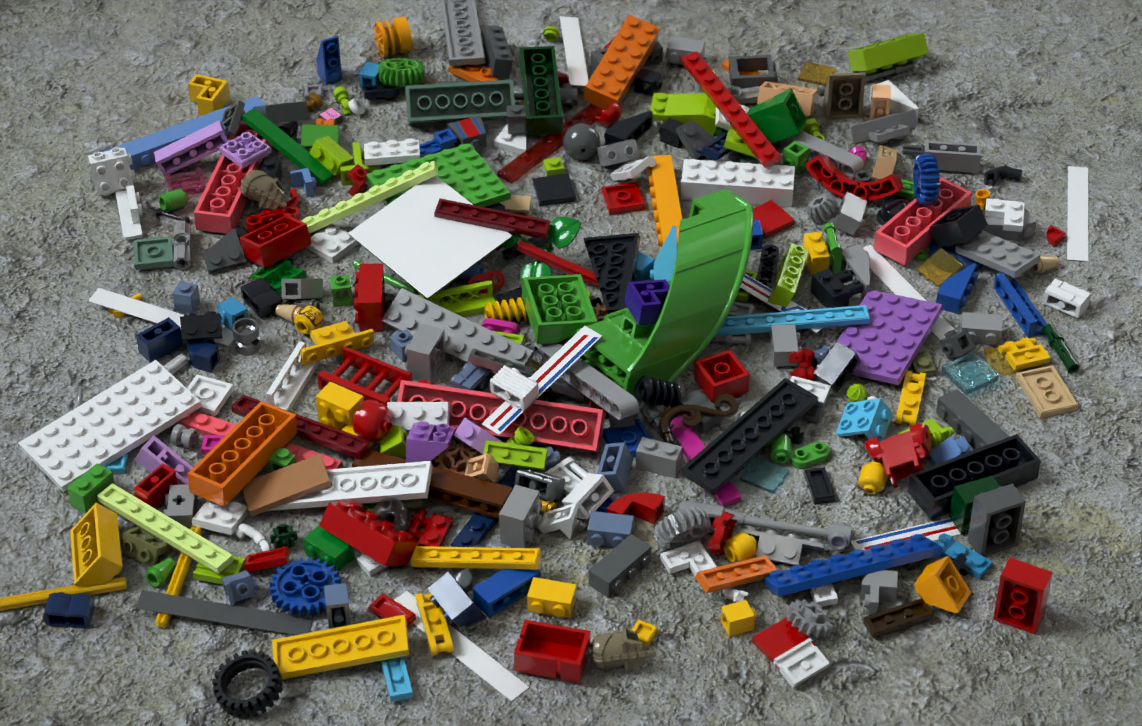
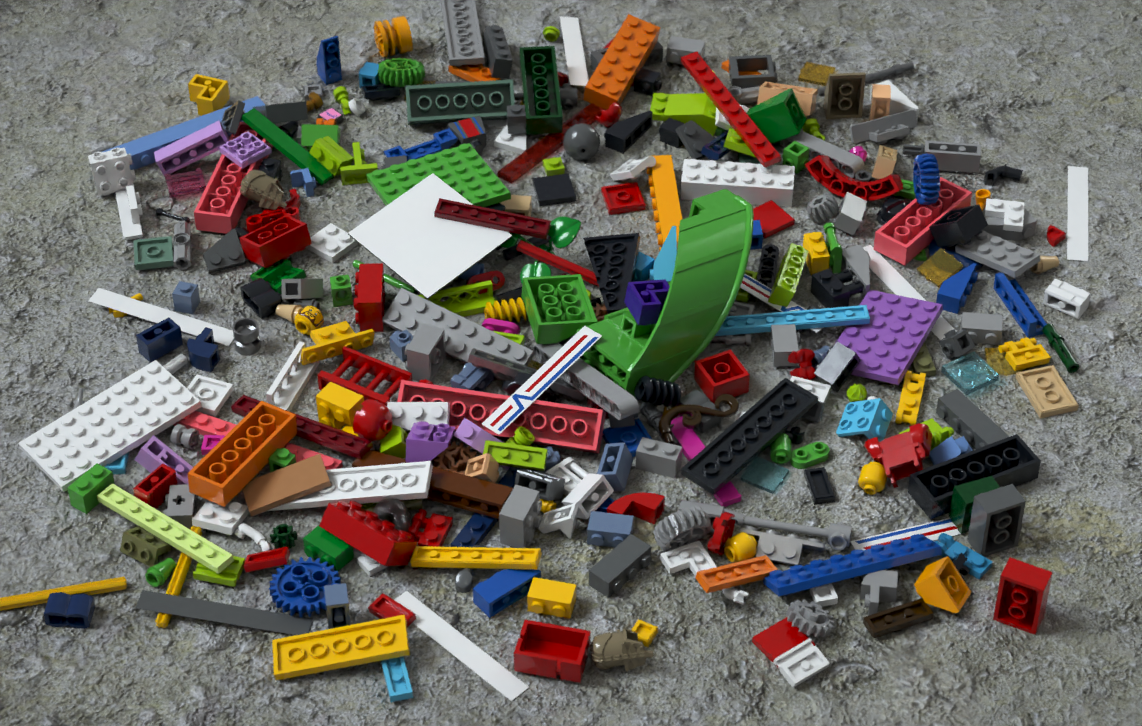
(96, 547): yellow slope -> none
(173, 200): bright green brick -> none
(200, 327): black bracket -> none
(231, 311): dark azure brick -> none
(233, 668): black tyre -> none
(234, 582): sand blue brick -> none
(359, 177): red bracket -> none
(374, 195): yellowish green plate -> none
(391, 152): white plate -> none
(434, 625): yellow plate -> none
(455, 601): slope -> none
(514, 387): white brick -> none
(618, 152): light grey brick -> none
(738, 618): yellow brick -> none
(888, 52): lime brick -> none

